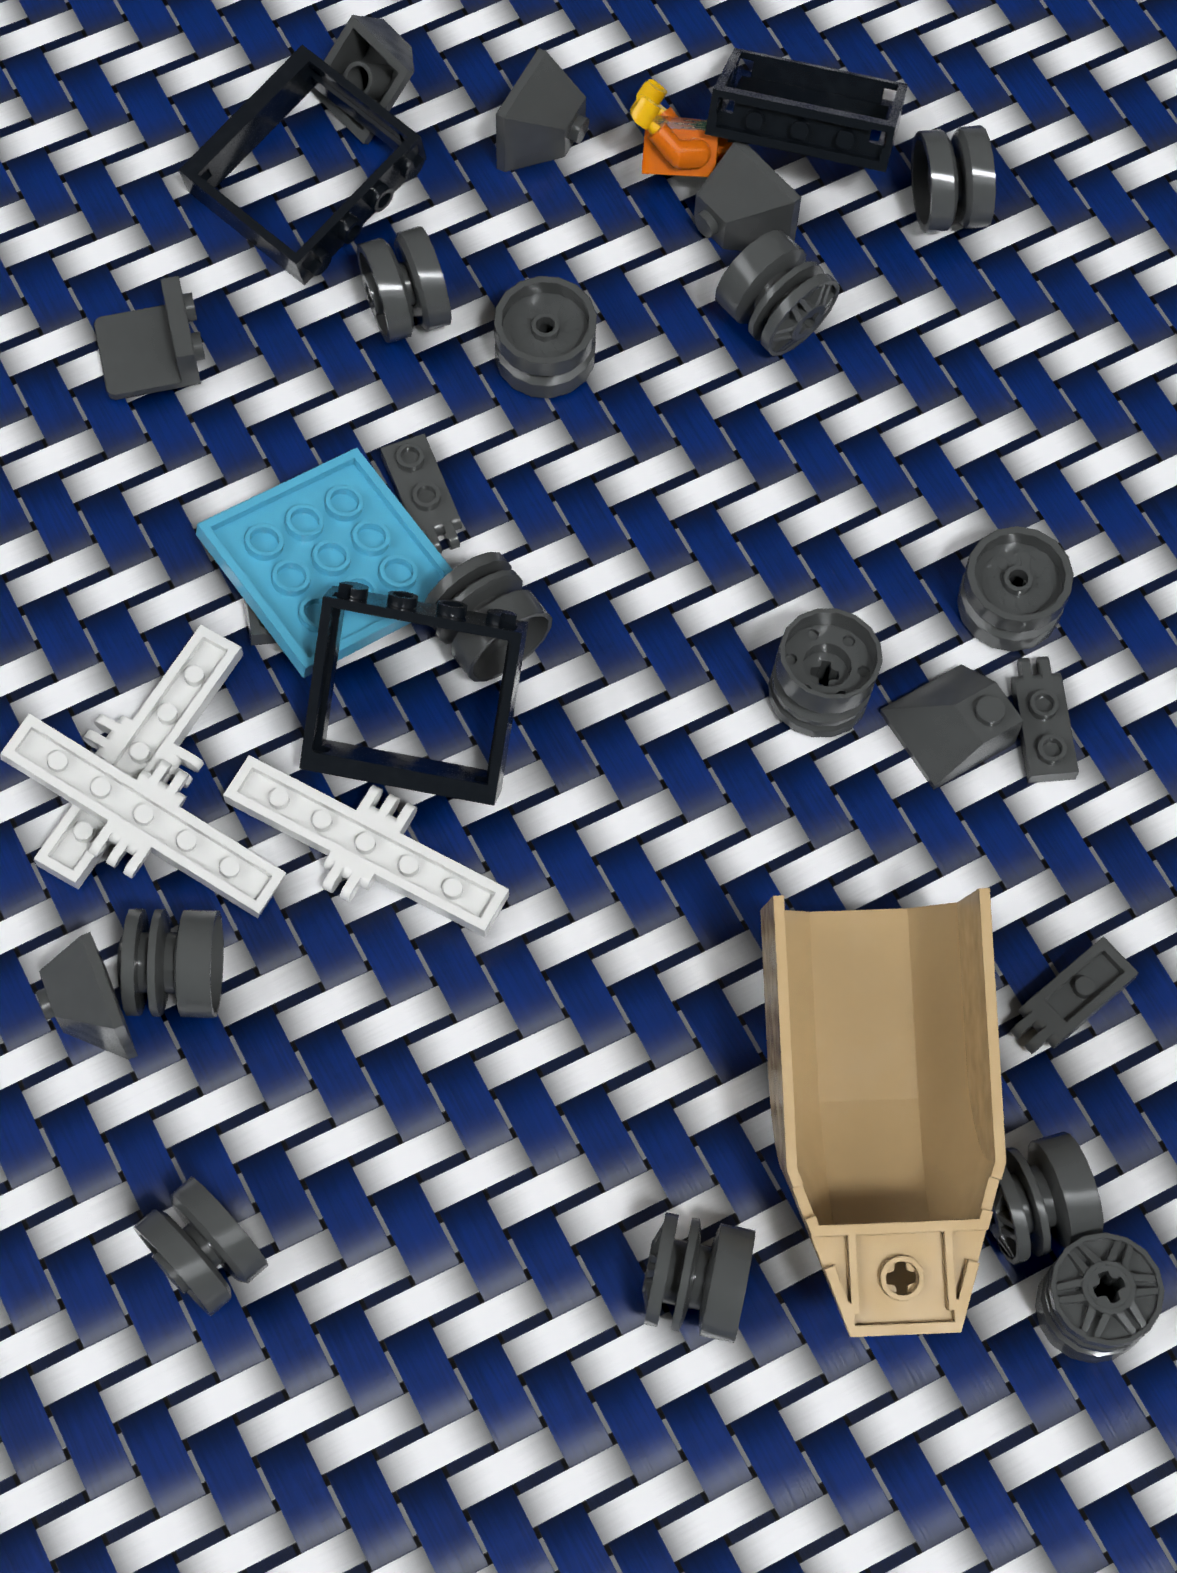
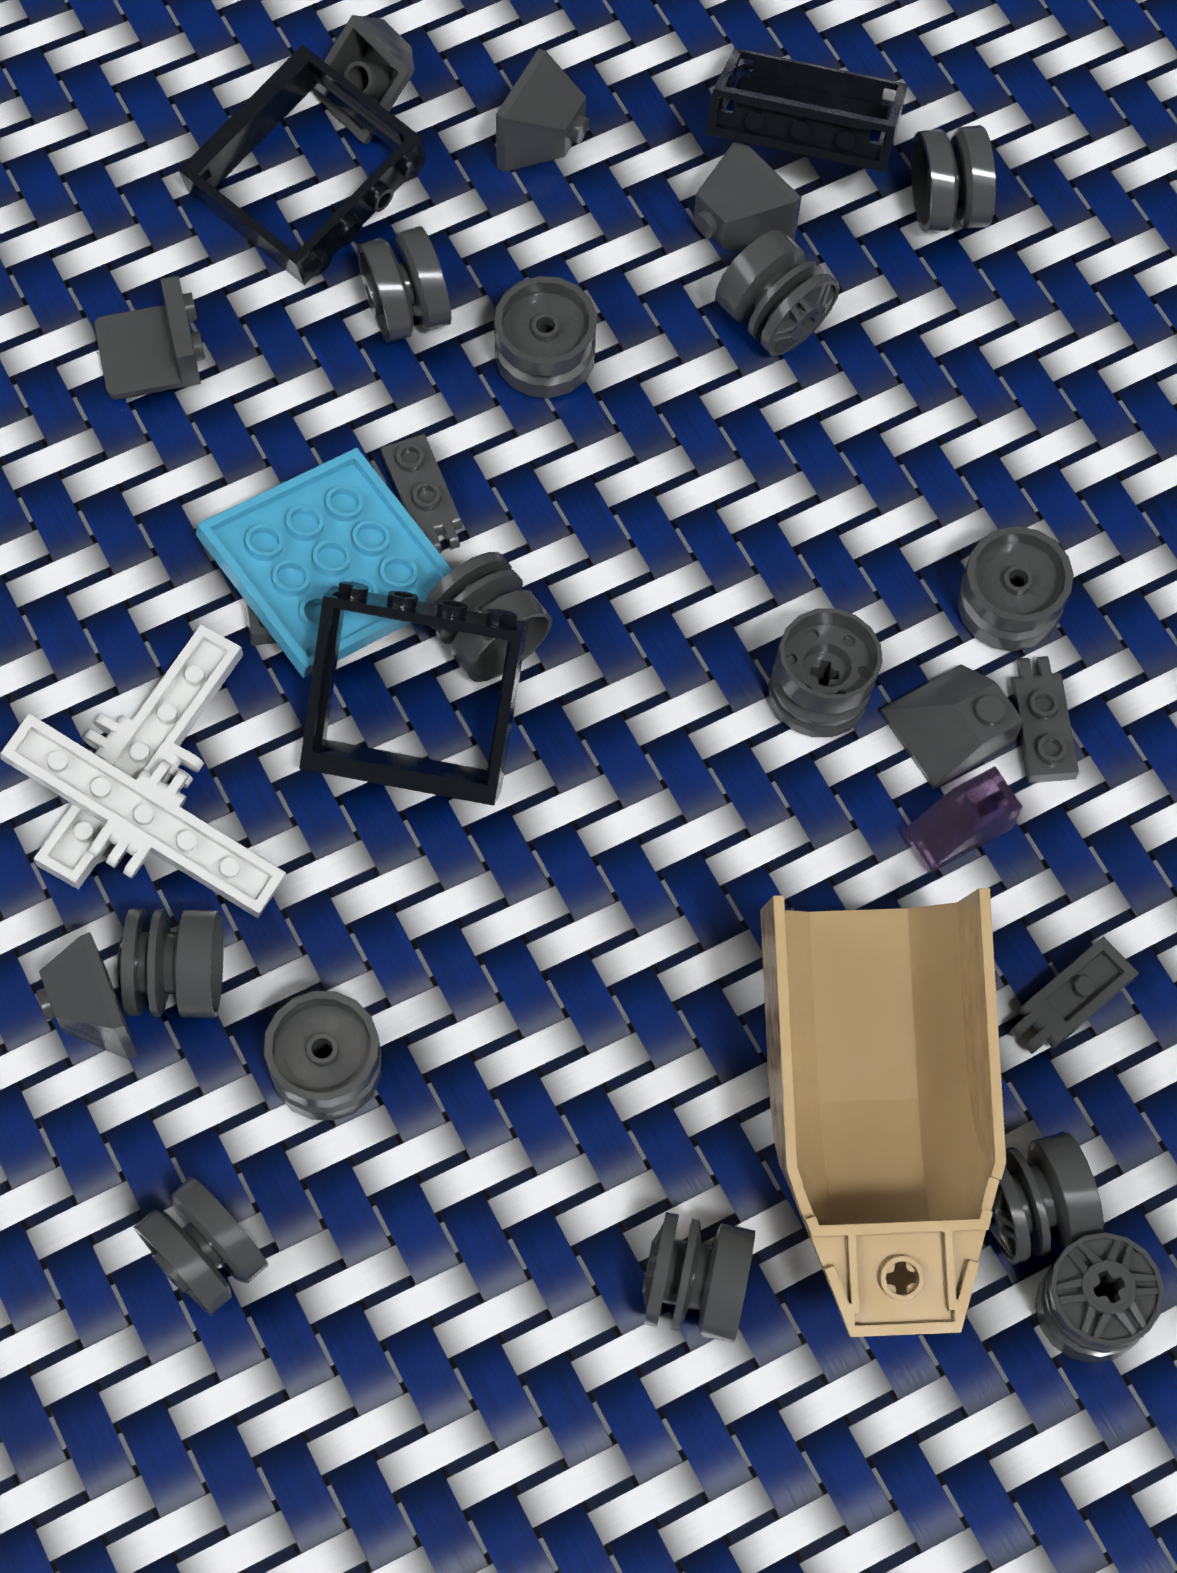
(315, 1026): none -> dark grey wheel
(367, 845): white hinge -> none
(672, 142): orange torso -> none
(964, 820): none -> clear purple slope

